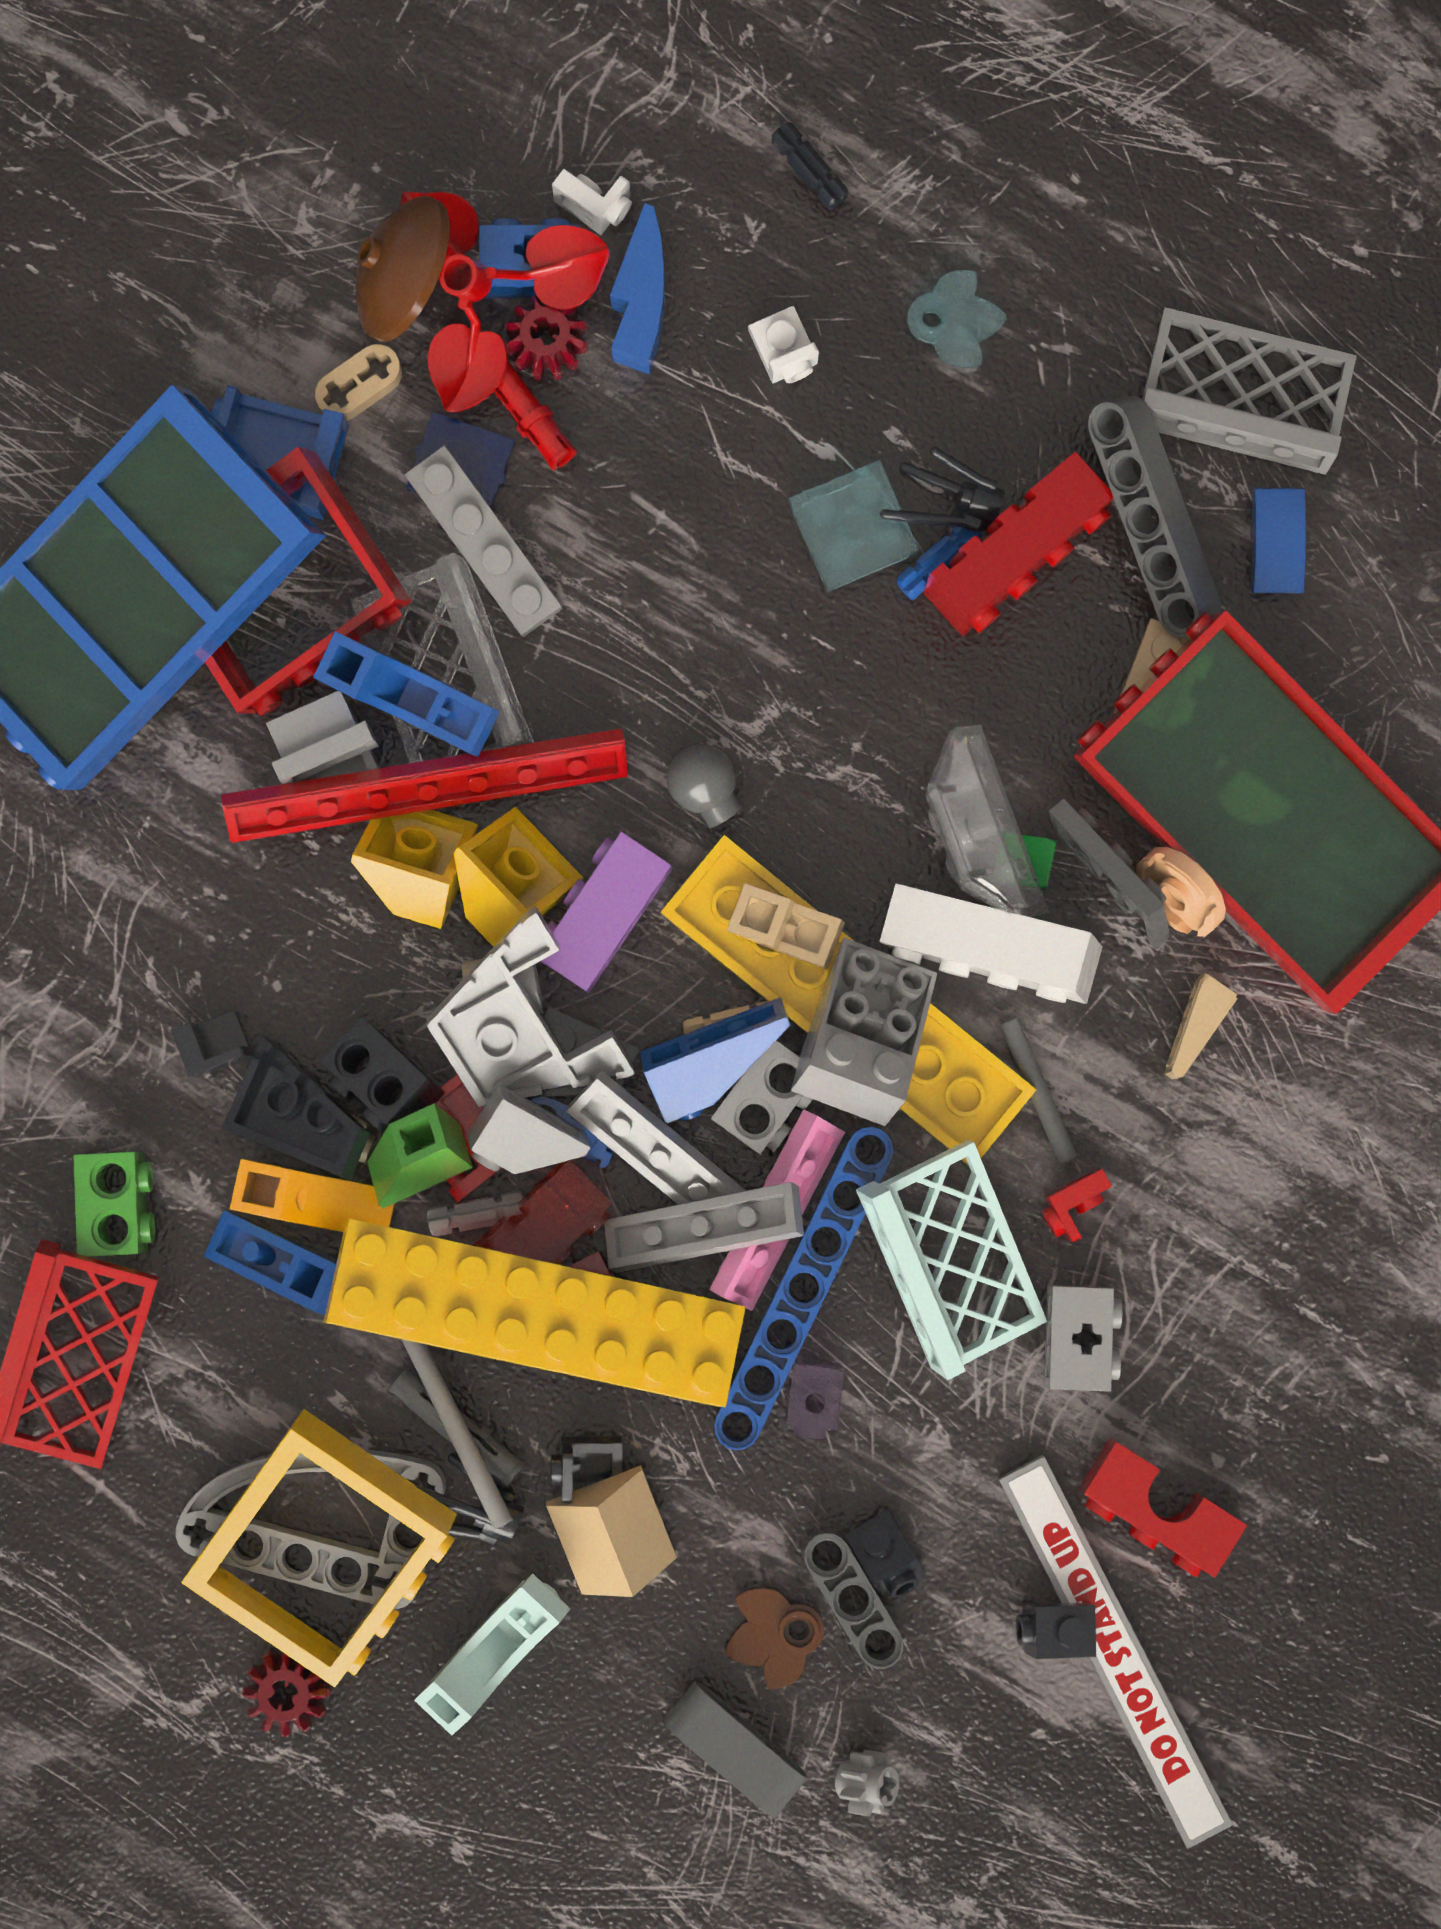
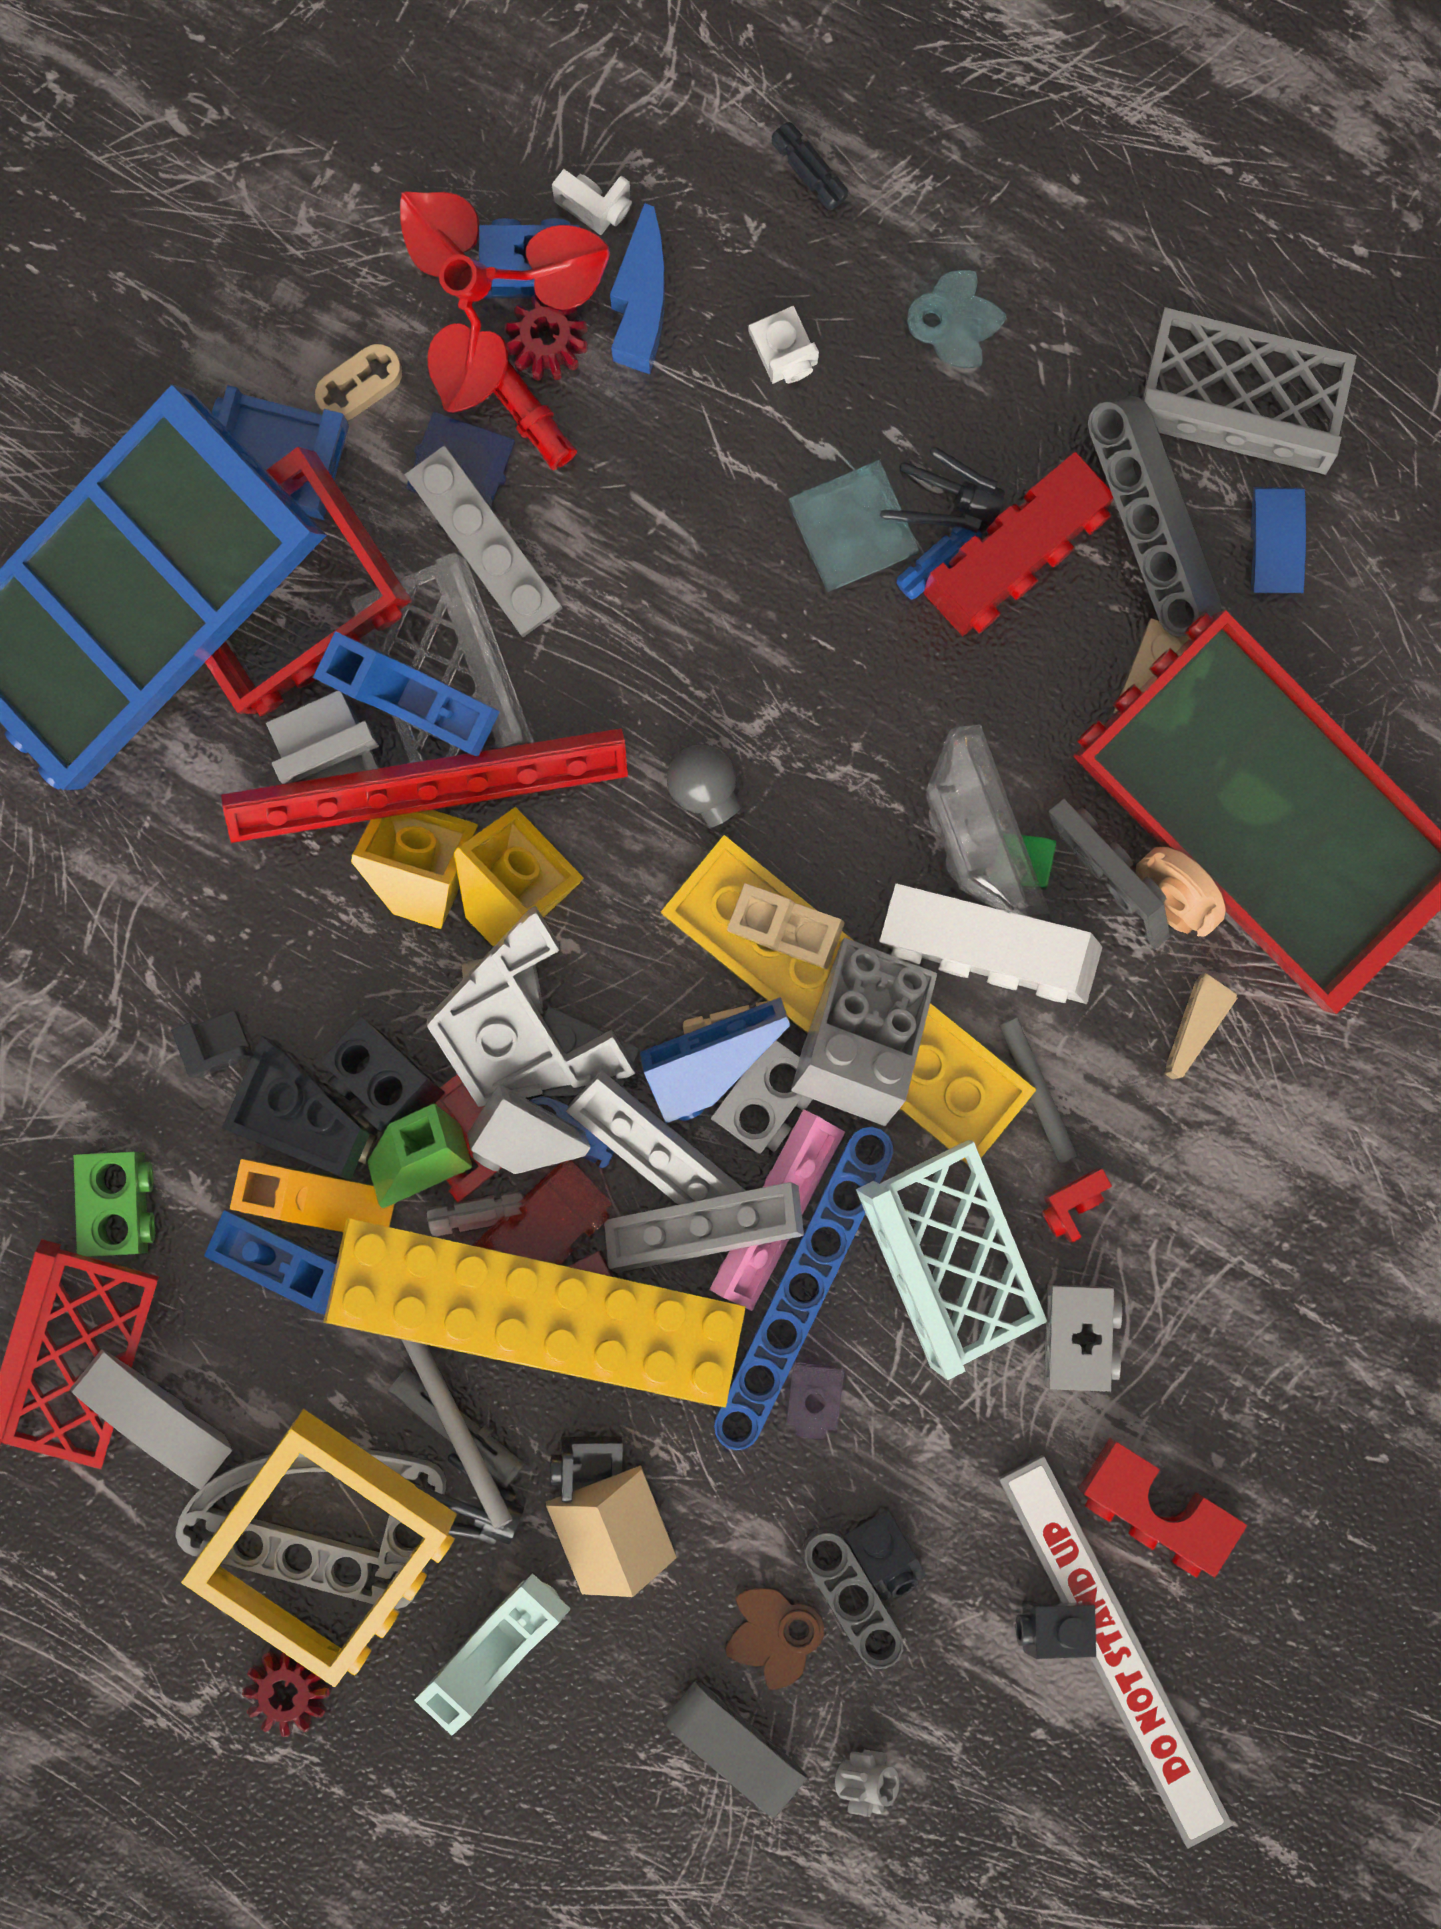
(152, 1419): none -> light grey slope
(401, 267): reddish brown dish -> none
(605, 909): medium lavender brick -> none

